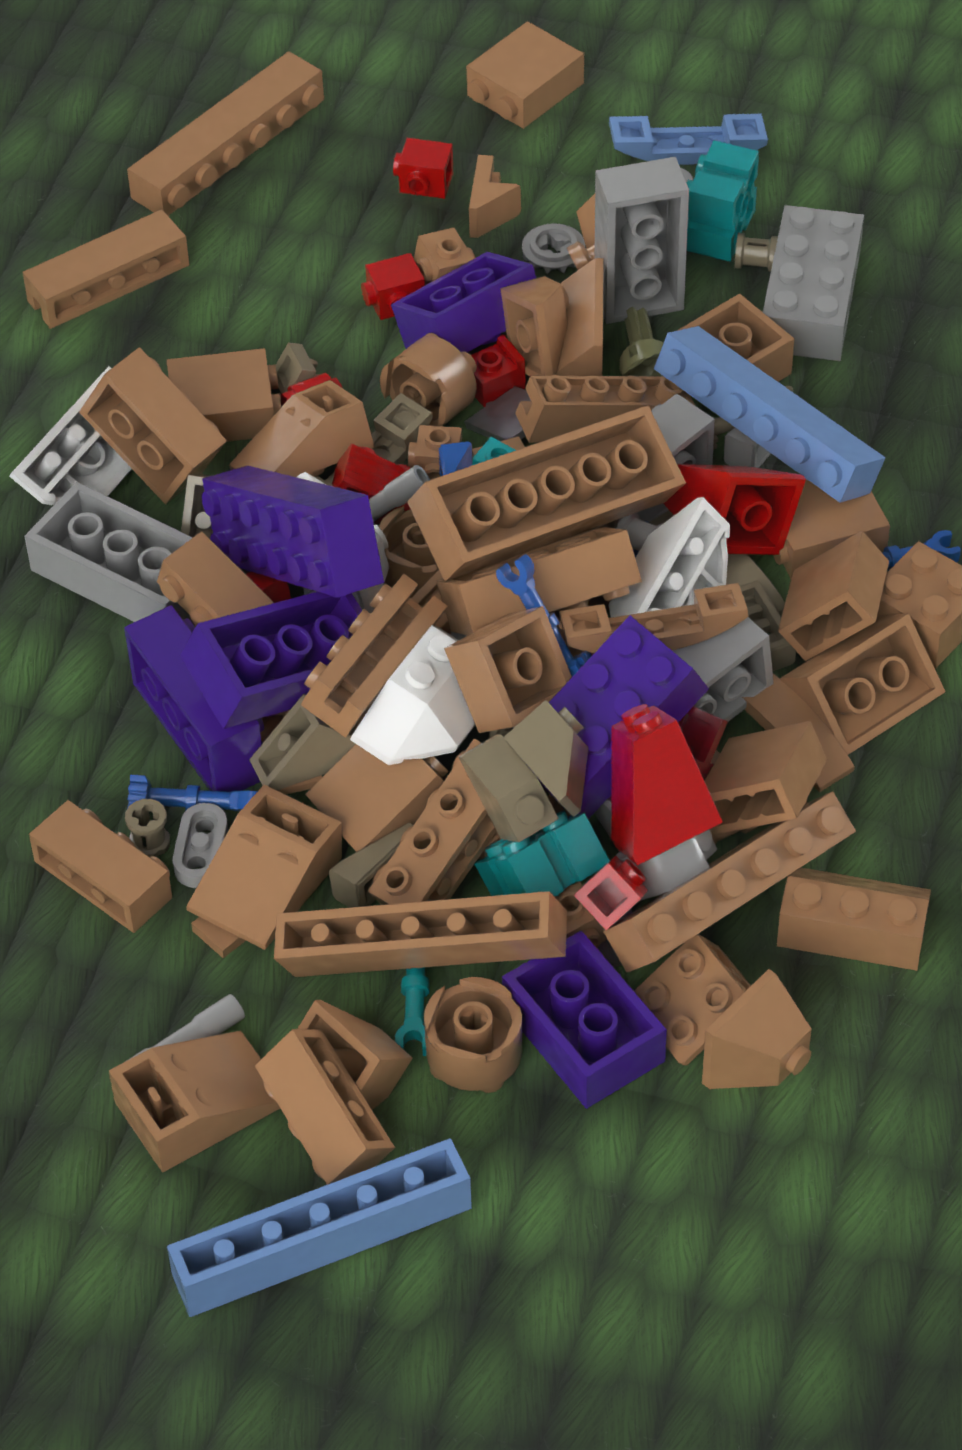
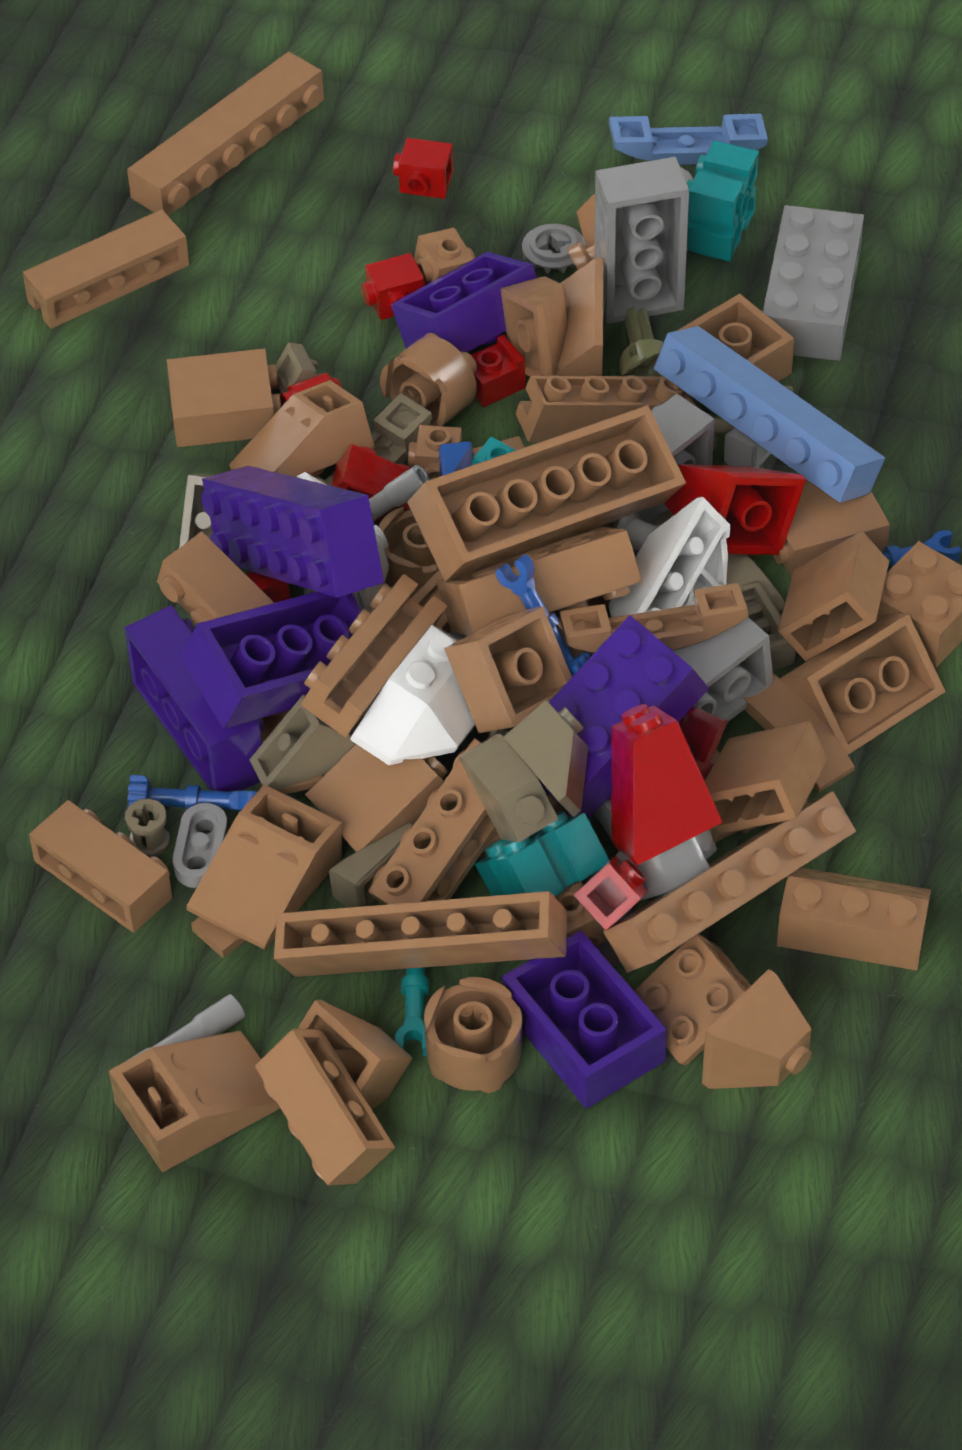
(71, 455): white wedge -> none
(104, 552): light grey brick -> none
(152, 424): medium nougat brick -> none
(319, 1227): medium blue brick -> none
(491, 201): medium nougat slope -> none
(499, 416): flat silver piece -> none
(525, 74): medium nougat brick -> none
(755, 251): dark tan bush -> none

